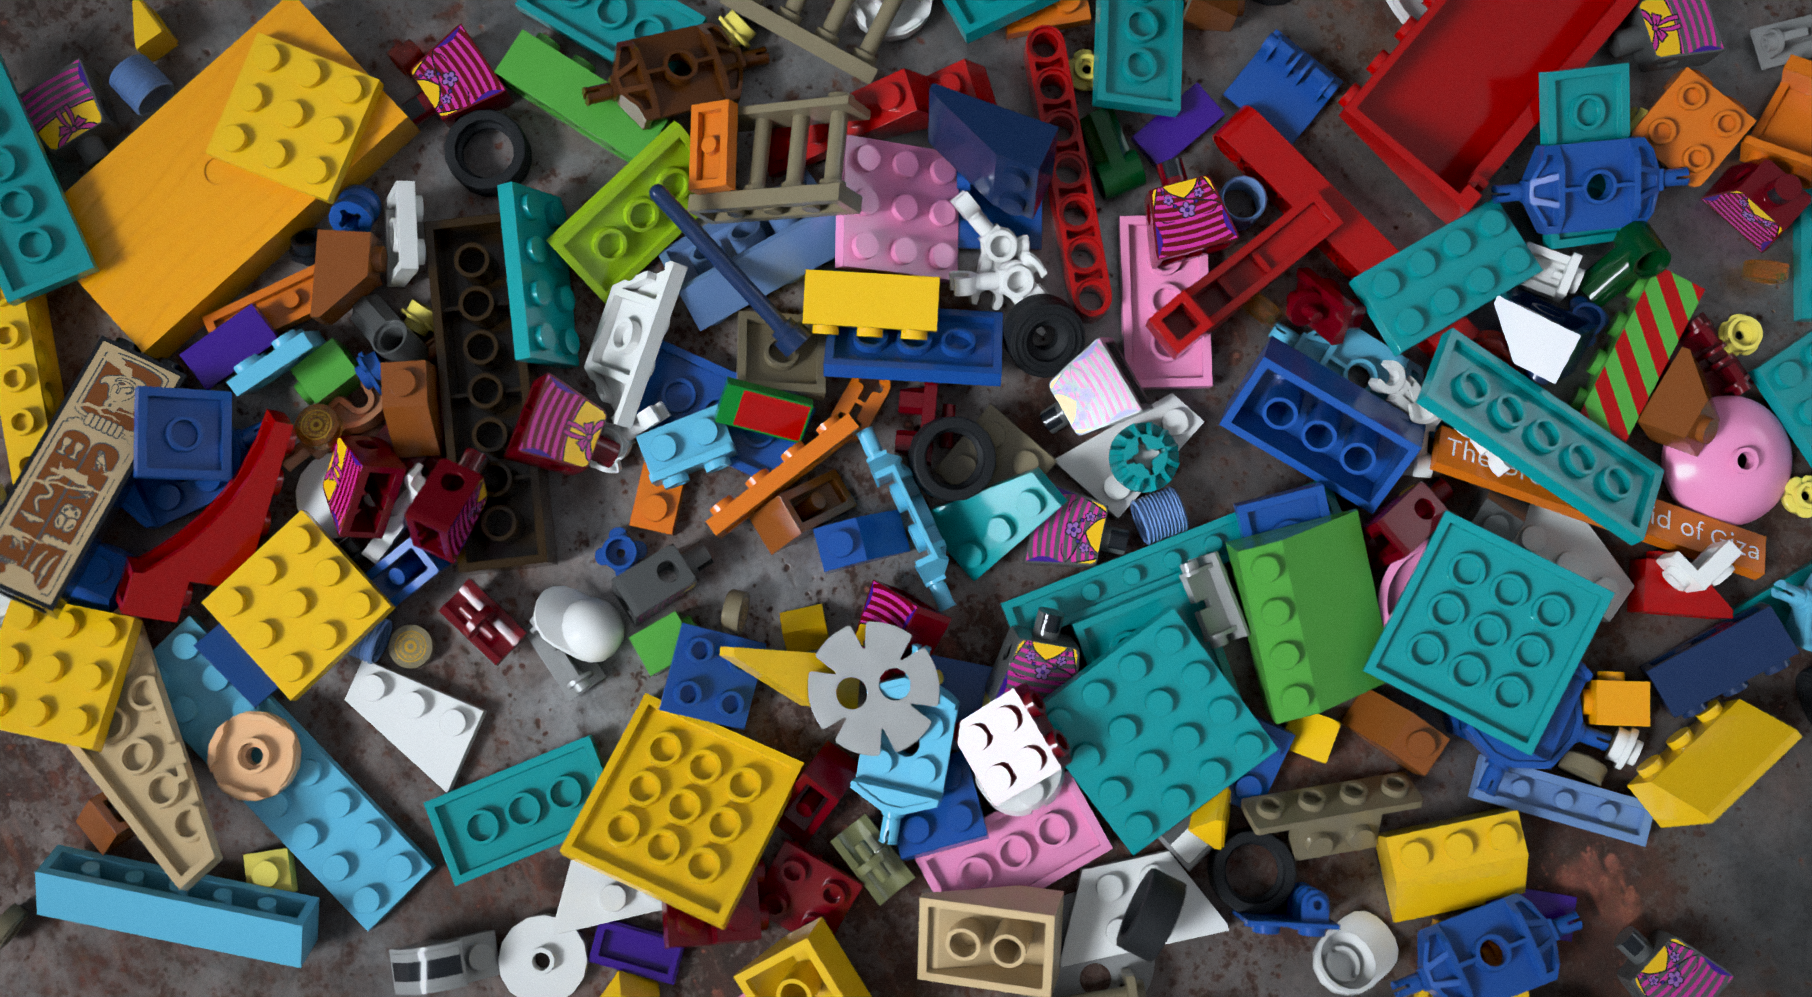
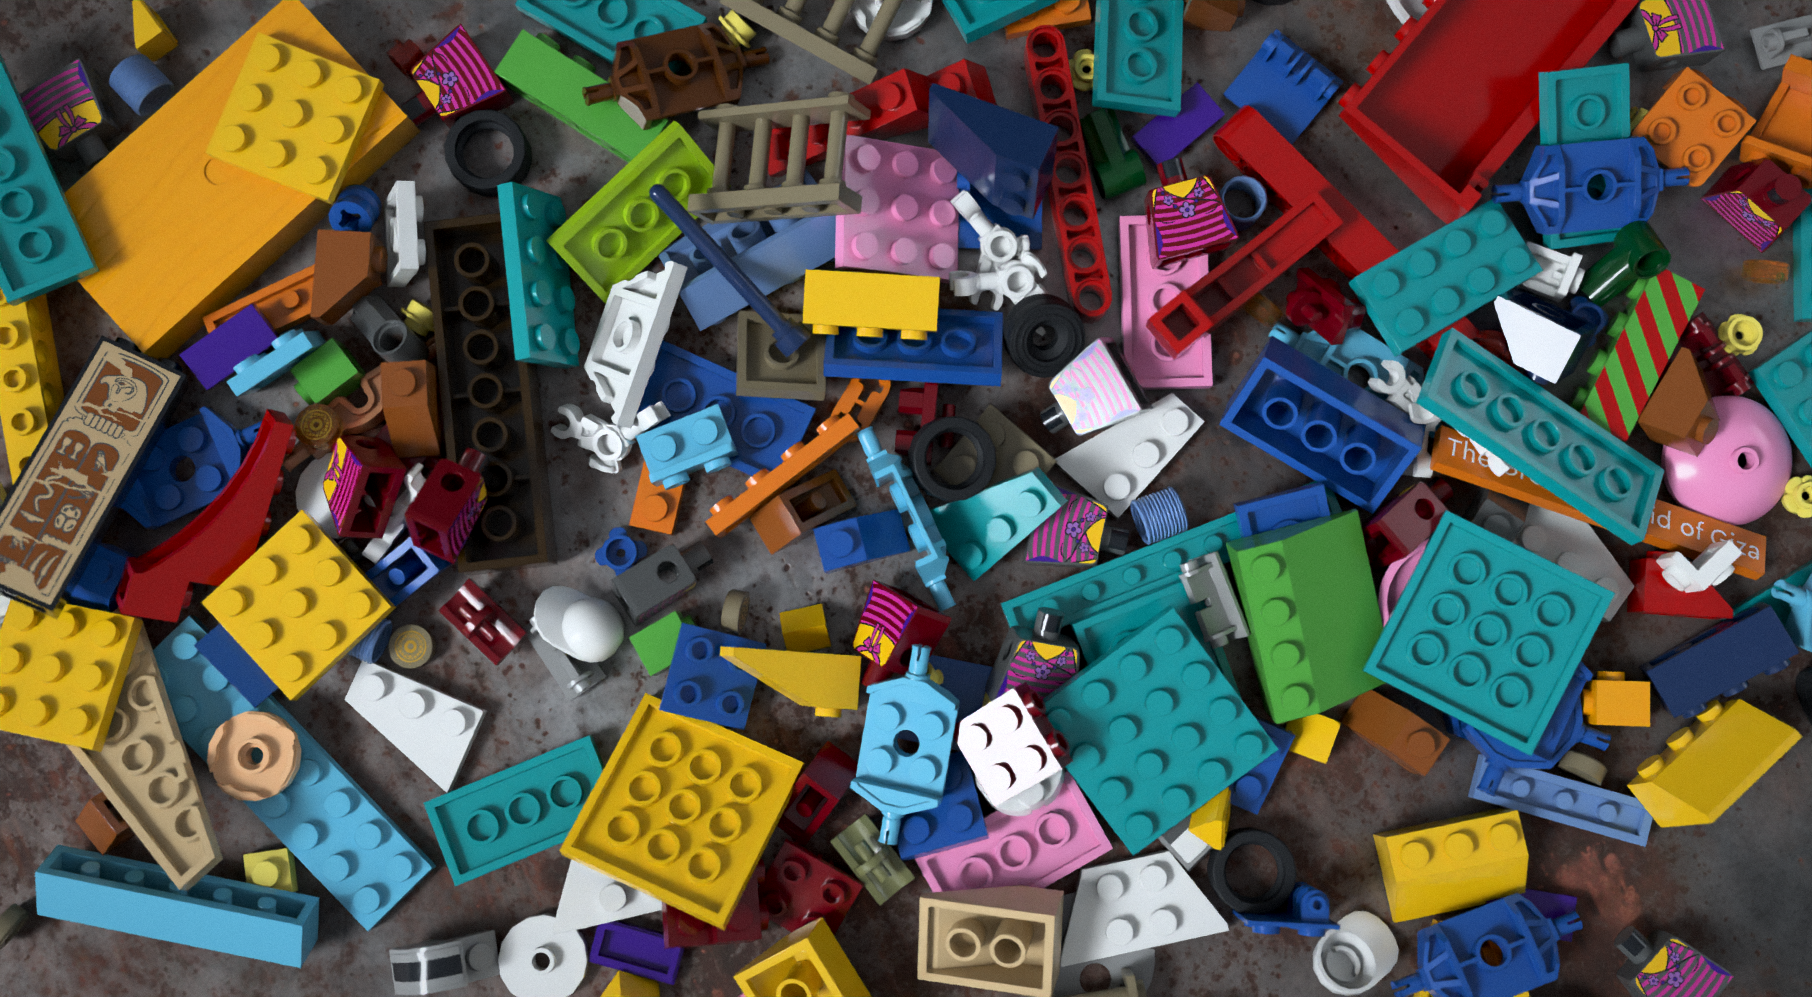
(182, 434): blue plate -> none
(304, 246): black plate -> none
(370, 370): blue plate -> none
(560, 430): torso -> none
(713, 147): orange plate -> none
(763, 410): tile -> none
(882, 652): light grey piece -> none
(1134, 475): teal gear -> none
(1151, 915): black tyre -> none
(1333, 815): dark tan bracket -> none
(1624, 747): white plate -> none

